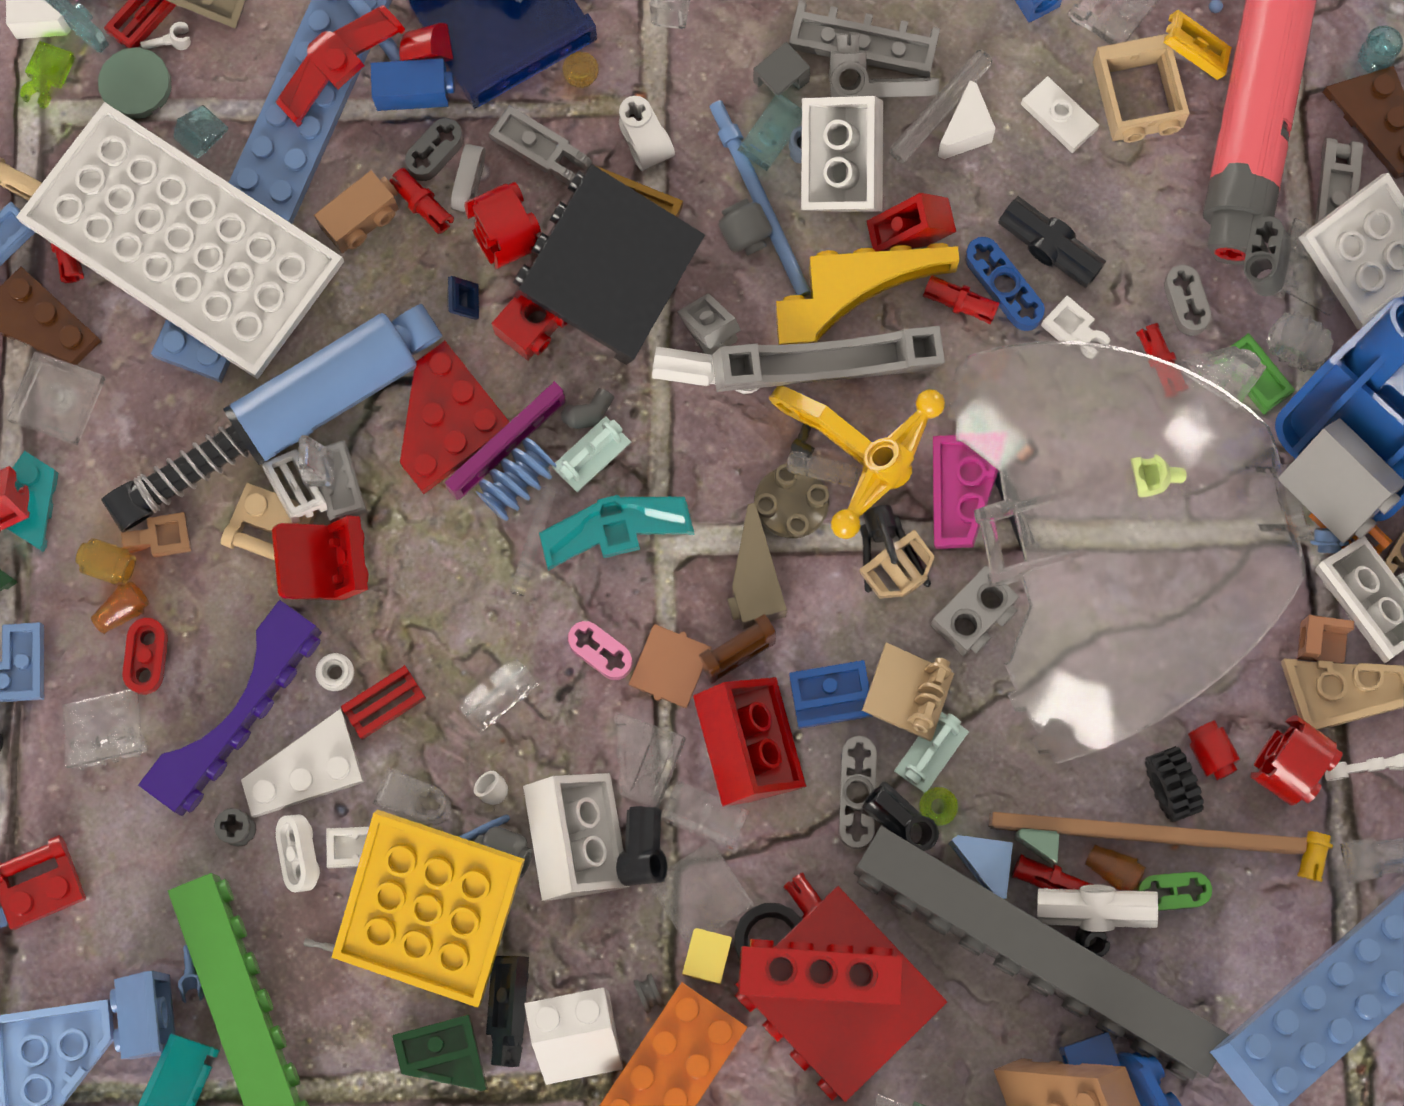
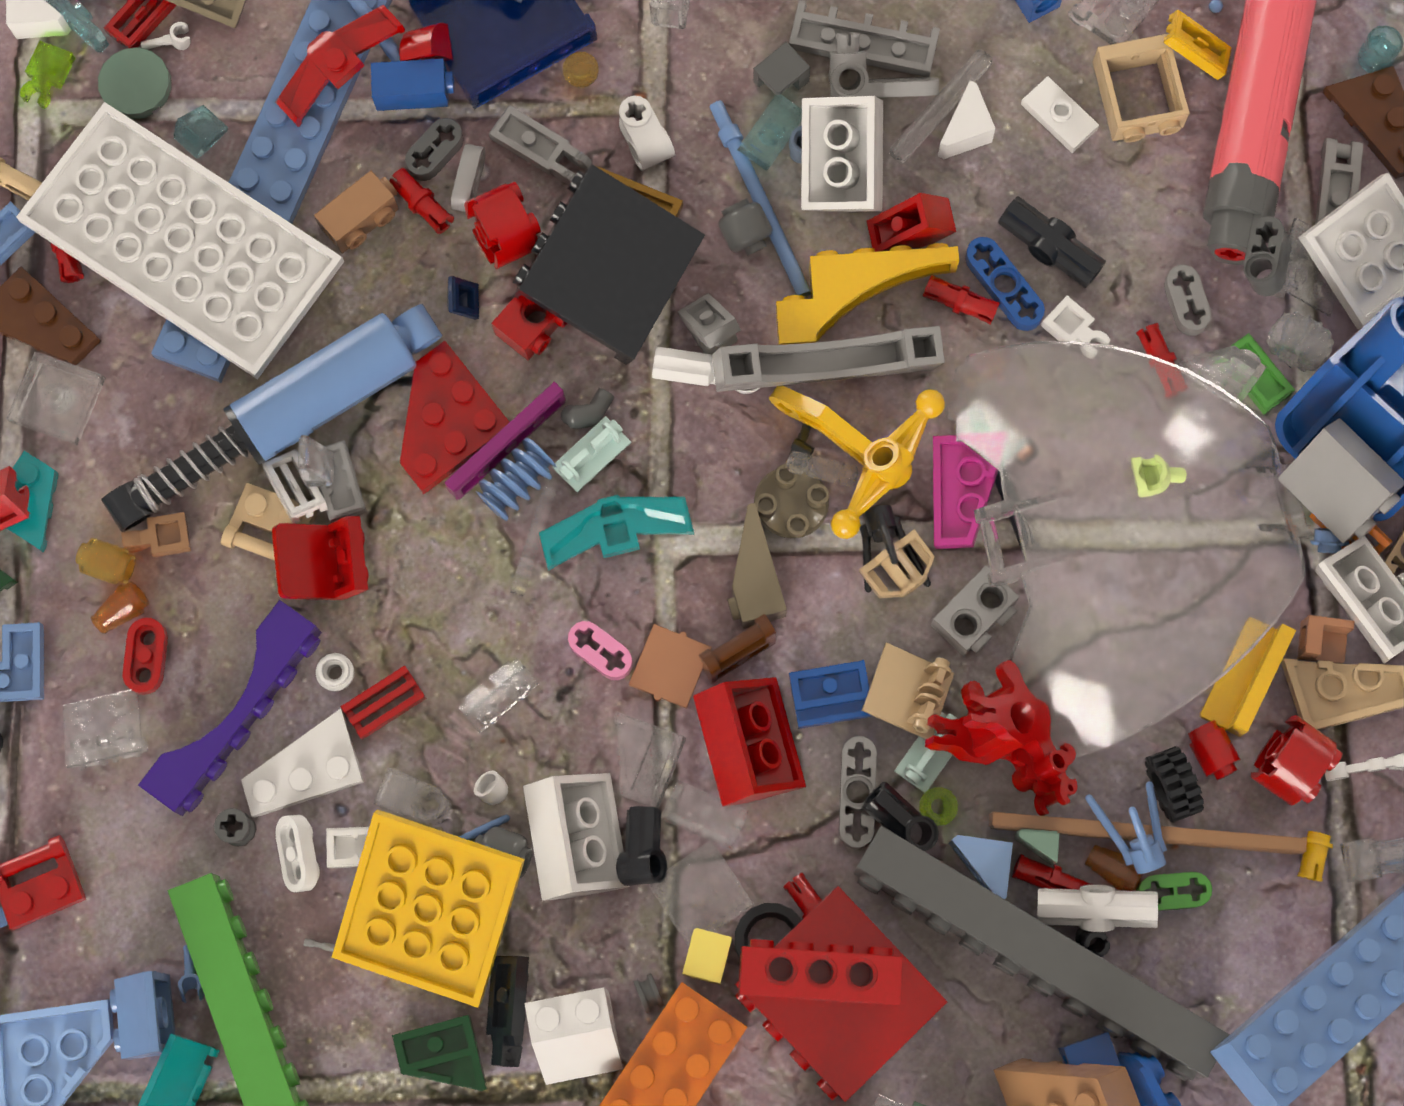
(1013, 728): none -> red animal
(1145, 852): none -> medium blue plant
(1240, 692): none -> yellow panel

